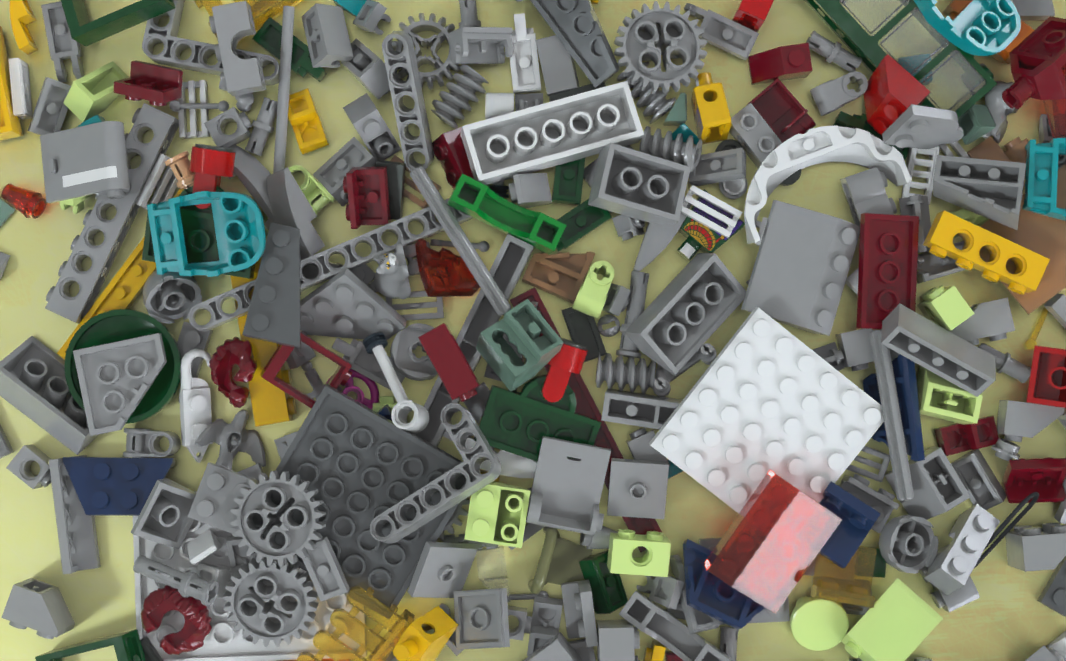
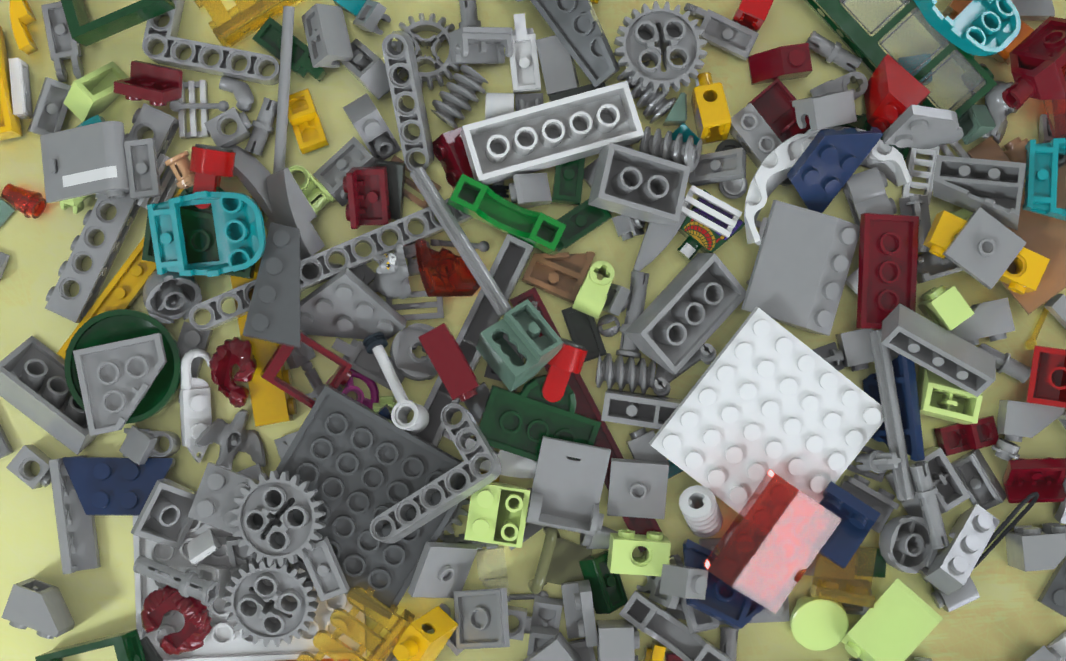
(138, 445): none -> light grey slope
(142, 168): none -> light grey plate
(232, 24): light grey arch -> none
(683, 581): none -> light grey brick
(701, 511): none -> white piece
(826, 110): none -> light grey hinge
(830, 164): none -> dark blue wing
(878, 461): none -> light grey axle
(930, 509): none -> light grey pin
(984, 248): none -> light grey plate

